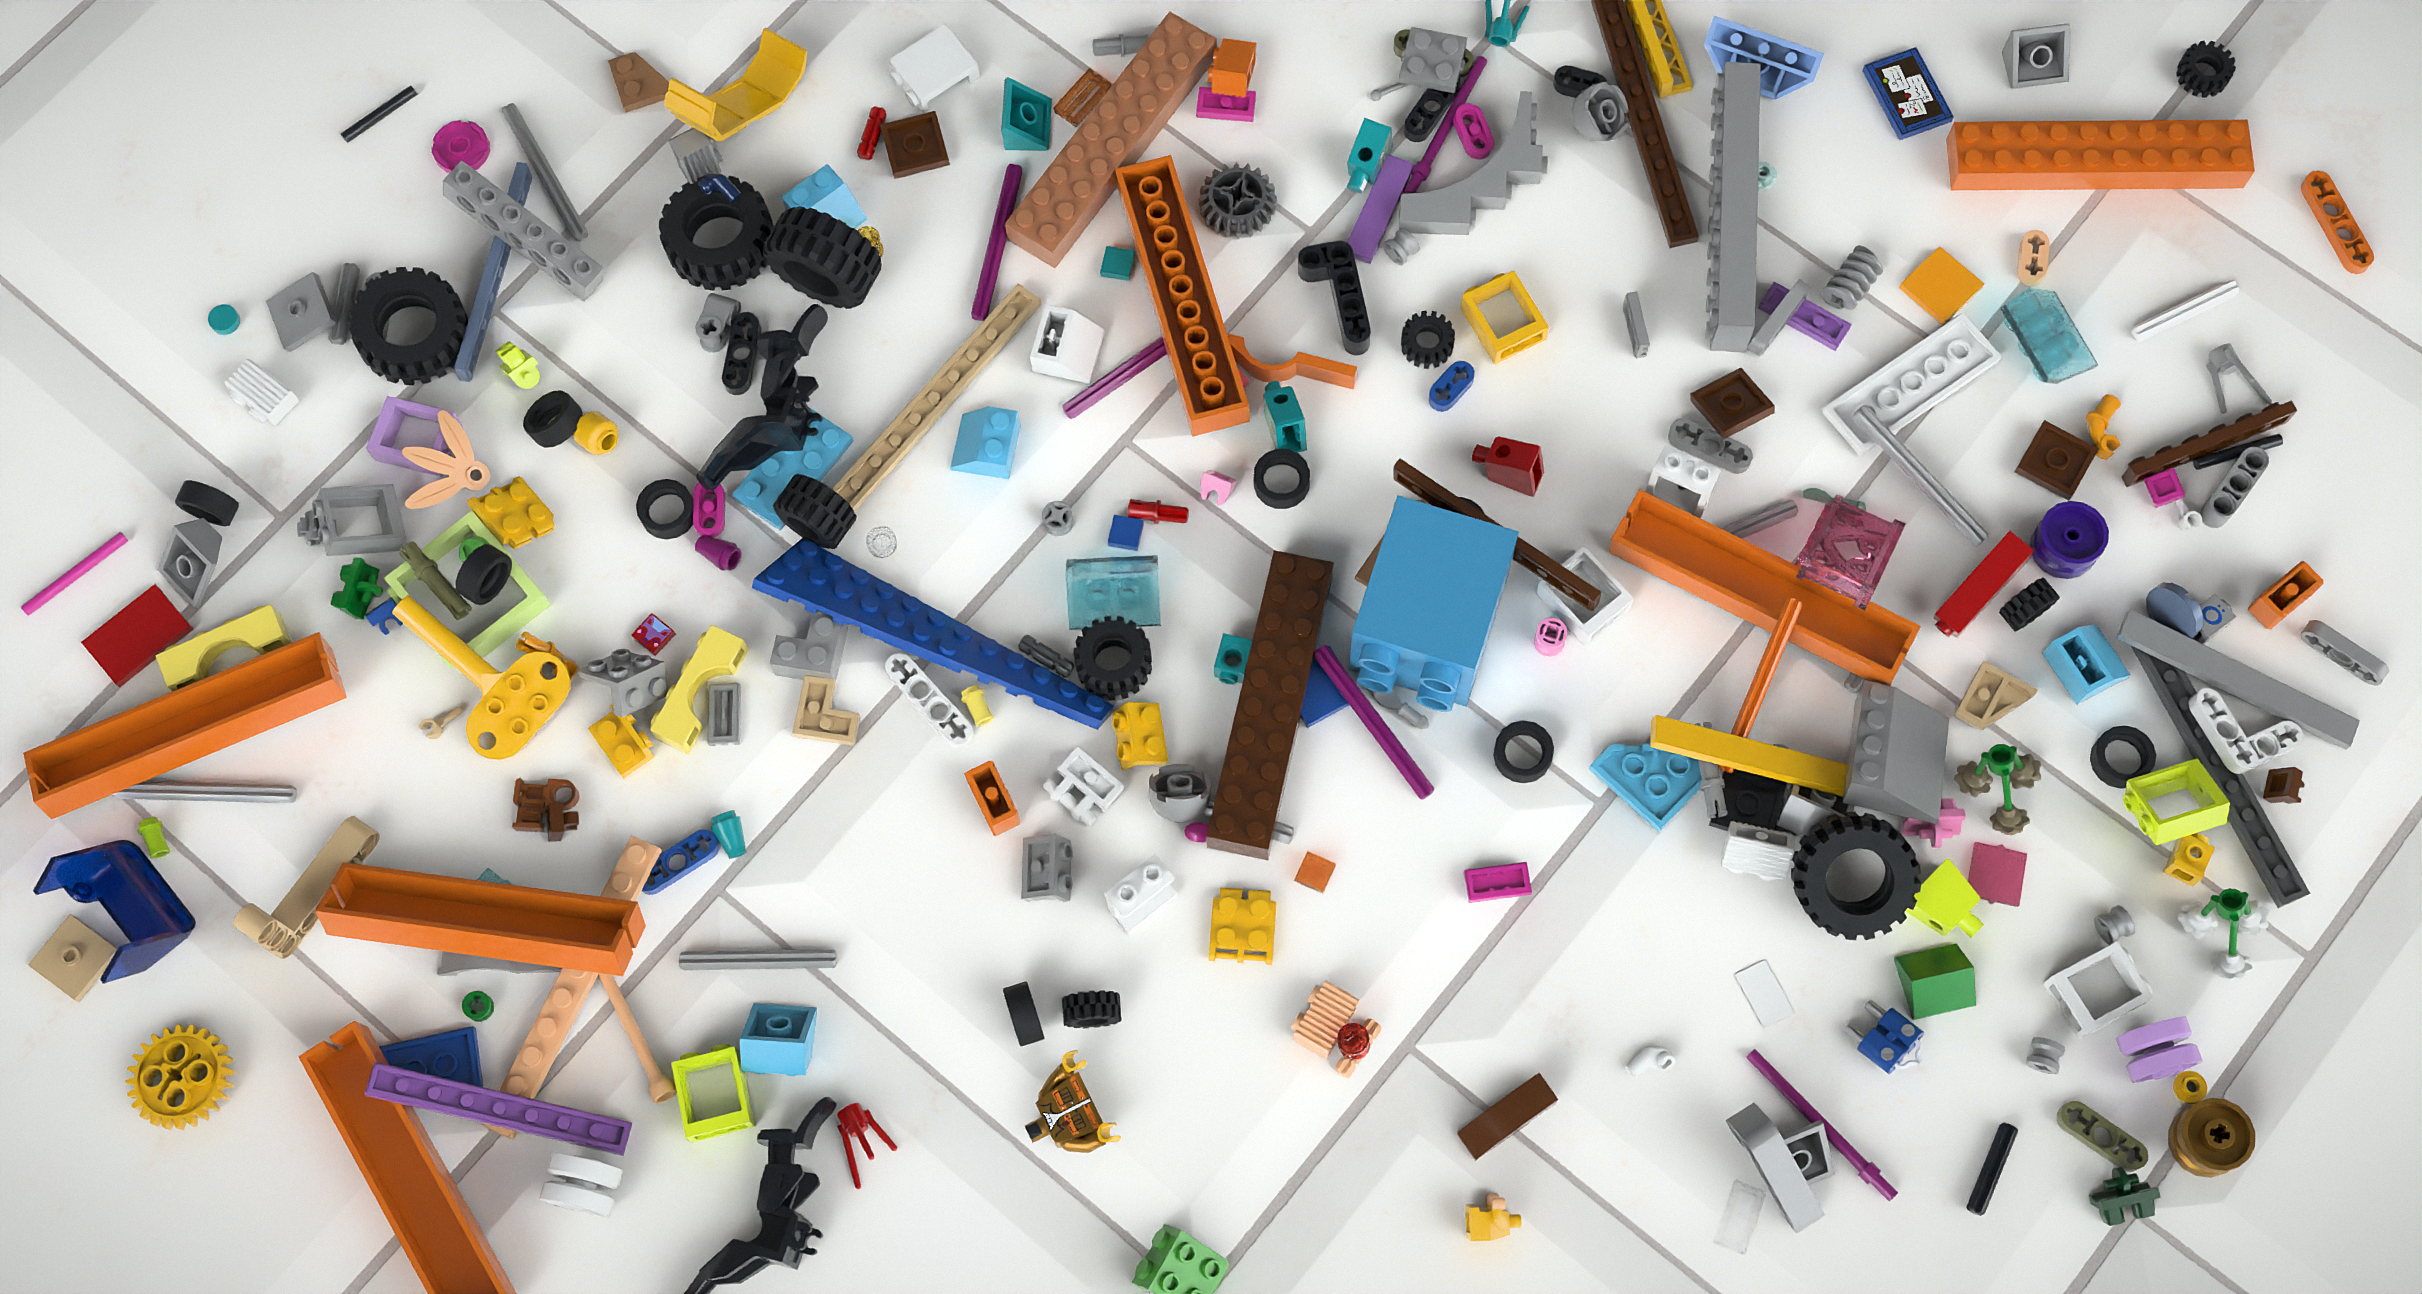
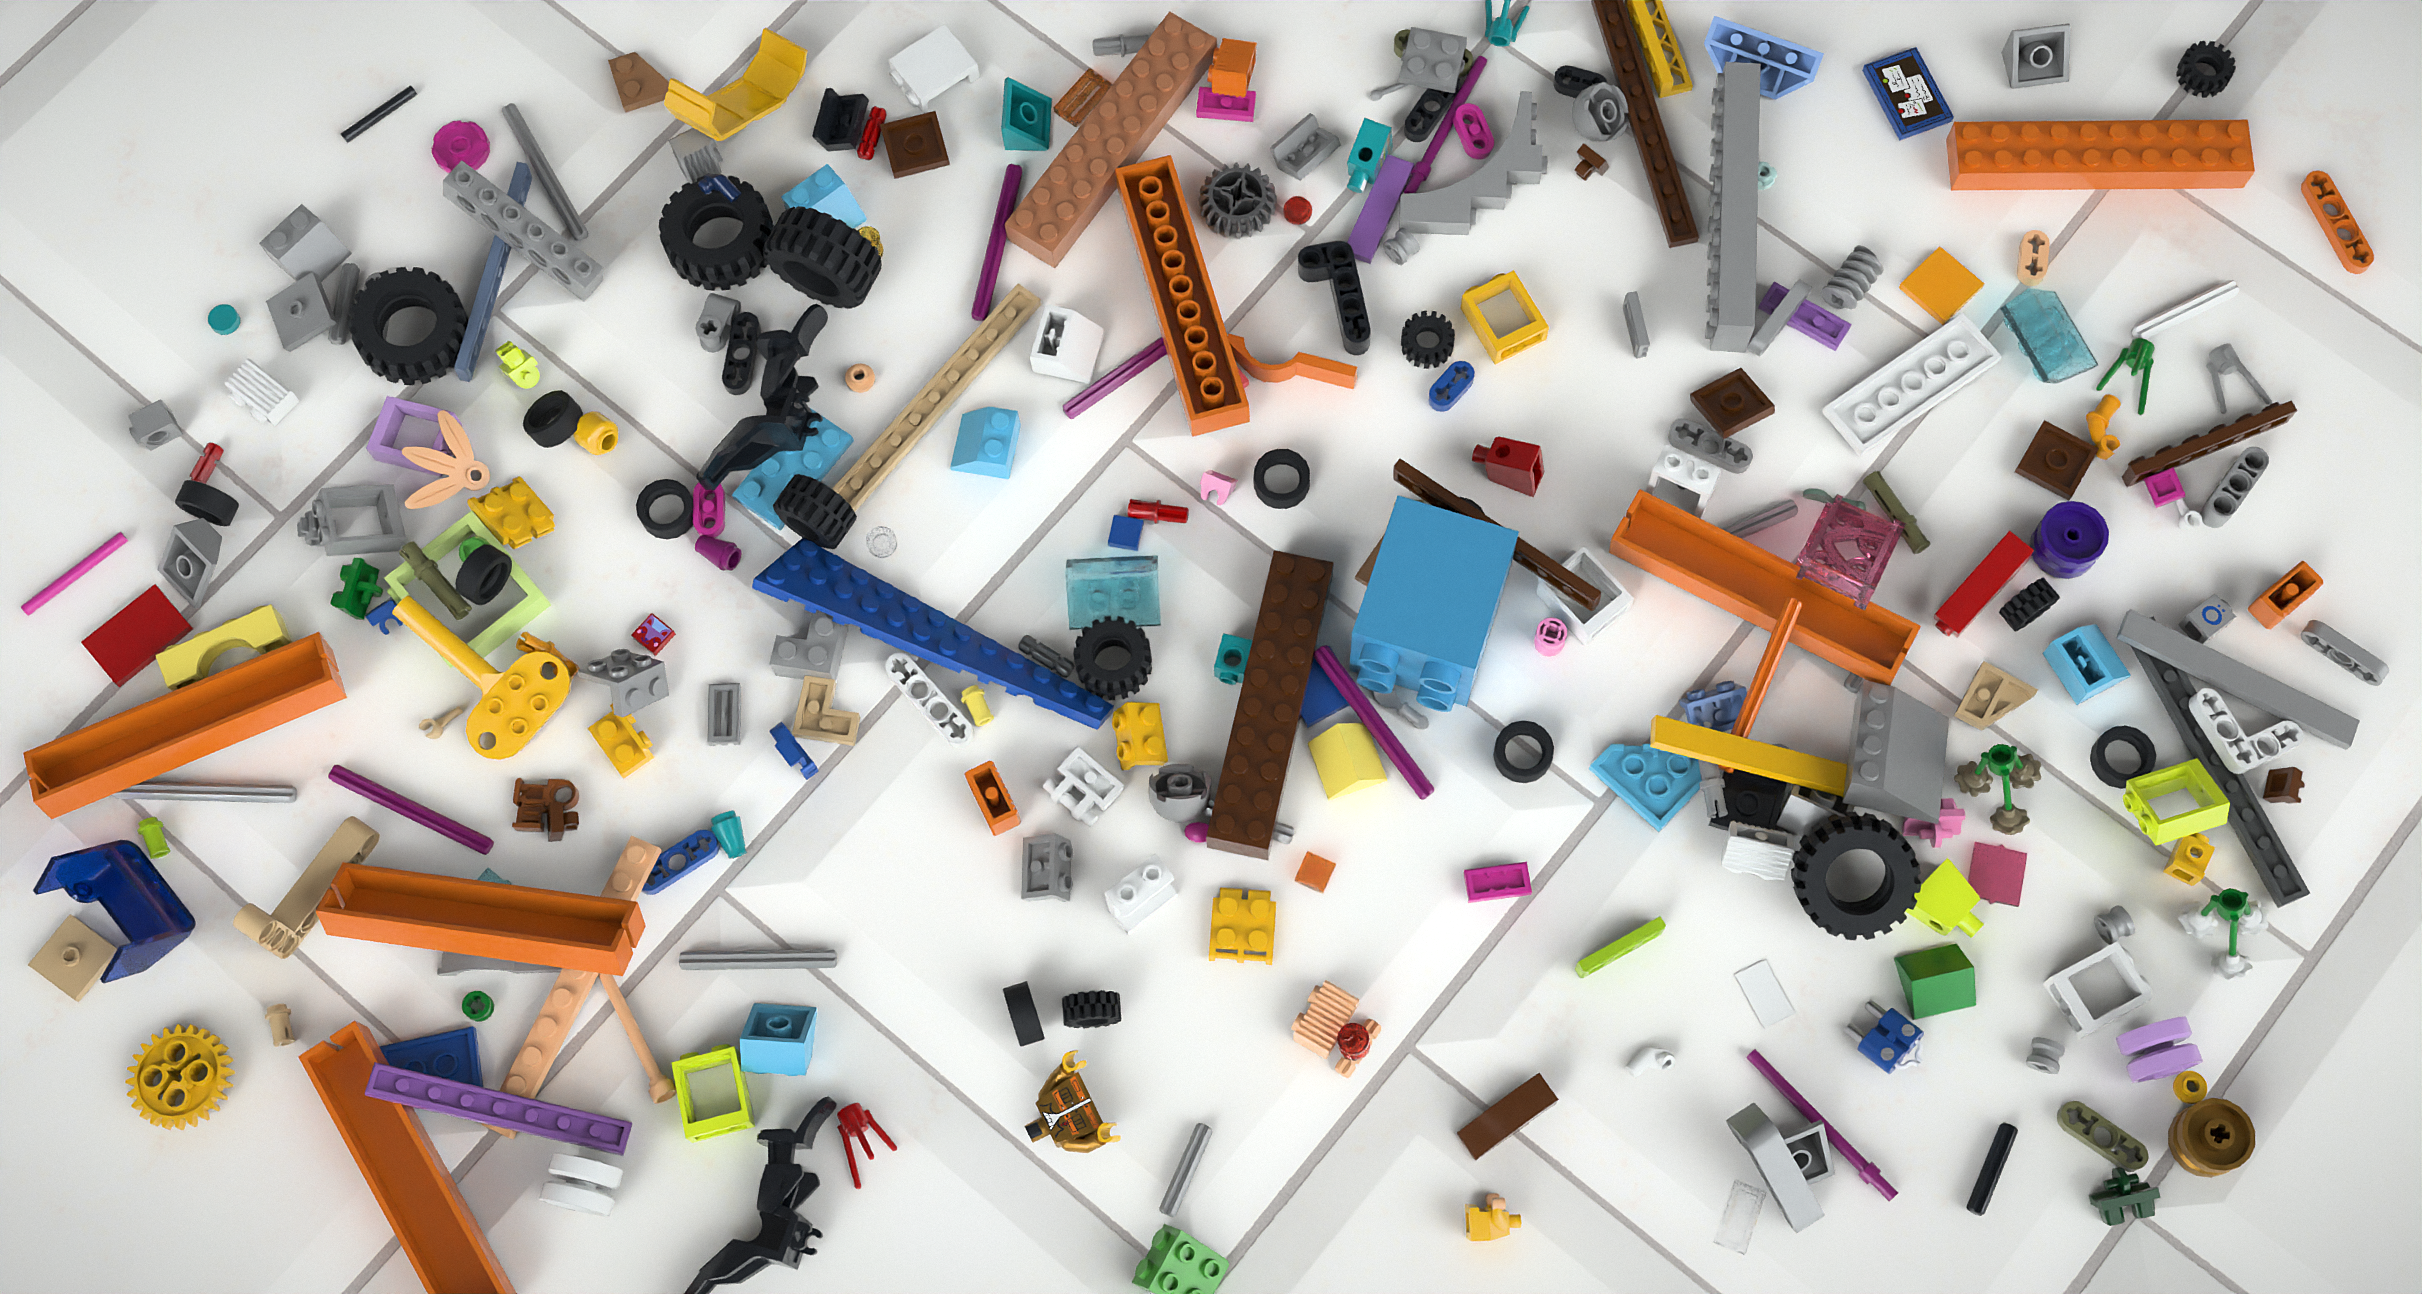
(154, 425): none -> light grey brick
(205, 464): none -> red axle
(280, 1024): none -> tan pin
(304, 246): none -> light grey slope
(411, 809): none -> magenta axle
(716, 655): light yellow arch -> none
(792, 751): none -> blue piece
(840, 120): none -> black bracket
(860, 385): none -> light nougat plate
(1055, 512): light grey wheel -> none
(1117, 263): teal tile -> none
(1185, 1170): none -> light grey axle
(1283, 410): teal torso -> none
(1297, 210): none -> clear red plate
(1304, 147): none -> light grey bracket
(1346, 759): none -> light yellow slope
(1590, 162): none -> reddish brown tile
(1620, 947): none -> lime tile
(1715, 706): none -> medium blue bracket
(1895, 510): none -> olive pin
(1920, 475): light grey axle -> none
(2136, 357): none -> green plant
(2175, 609): sand blue tile -> none
(2235, 452): black bar -> none

